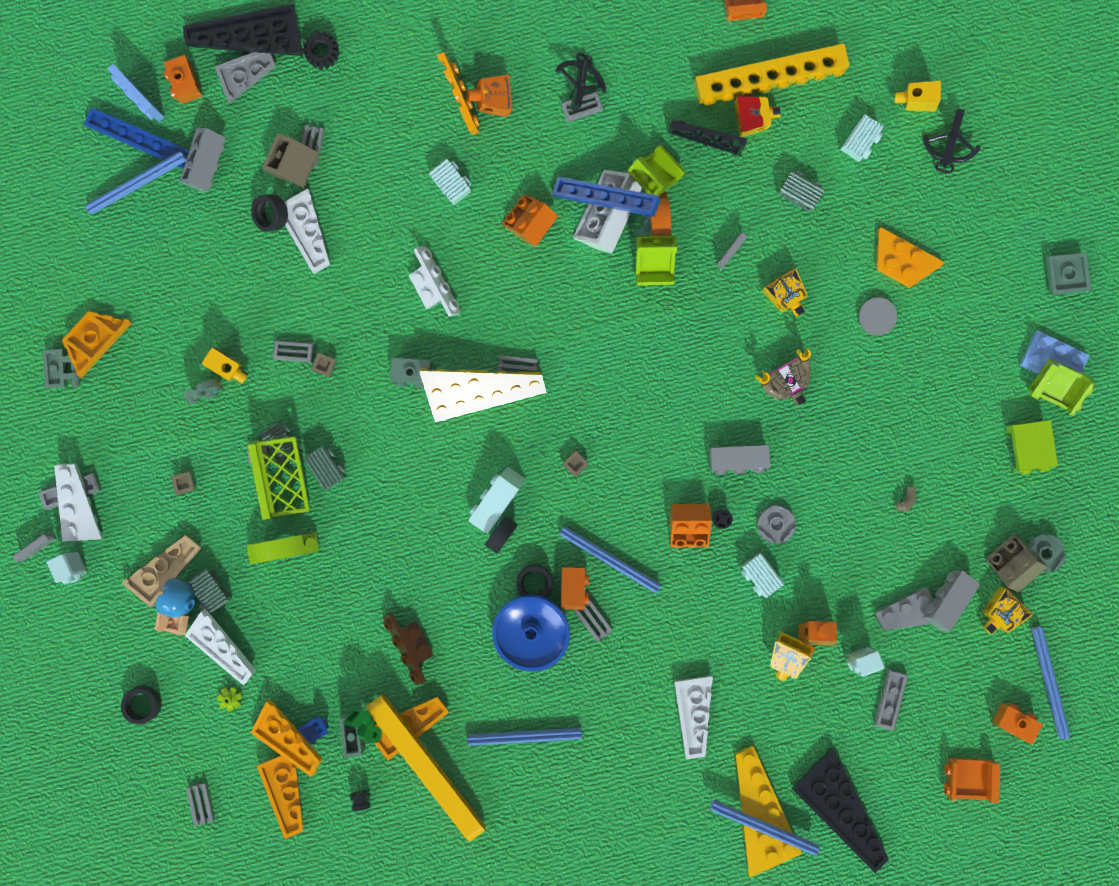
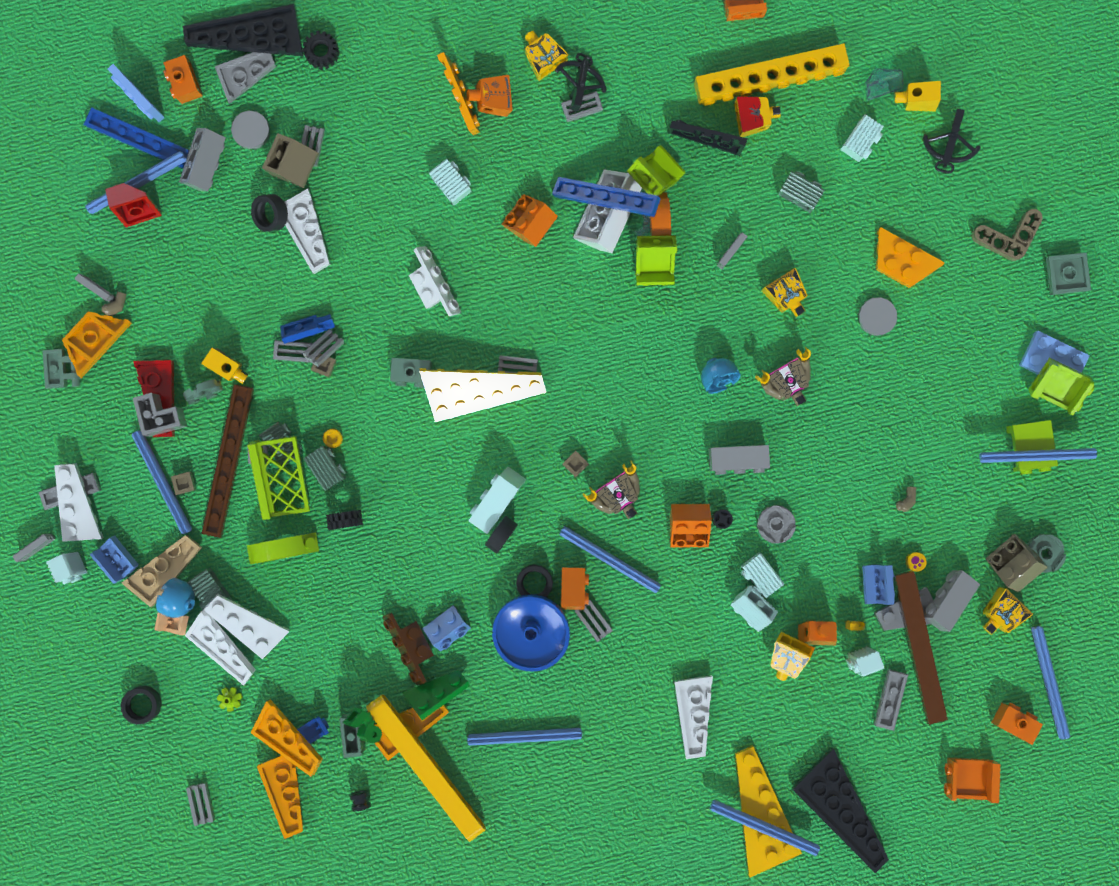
(94, 287): none -> light grey tile
(114, 560): none -> medium blue bracket
(115, 306): none -> dark tan arm
(131, 205): none -> red slope
(154, 419): none -> light grey brick
(158, 378): none -> red wing
(161, 482): none -> medium blue axle
(227, 461): none -> reddish brown tile
(250, 130): none -> light grey tile
(250, 628): none -> white wing
(305, 327): none -> blue hinge
(330, 337): none -> light grey tile
(332, 438): none -> yellow tile
(344, 519): none -> black tyre
(435, 693): none -> green wing
(446, 628): none -> medium blue bracket
(544, 54): none -> yellow torso
(618, 493): none -> torso
(718, 374): none -> dark azure cylinder
(754, 608): none -> light aqua brick
(855, 625): none -> yellow tile
(878, 584): none -> medium blue bracket
(883, 82): none -> clear light blue slope
(916, 561): none -> yellow tile
(920, 647): none -> reddish brown tile
(1015, 242): none -> dark tan beam
(1038, 455): none -> medium blue axle

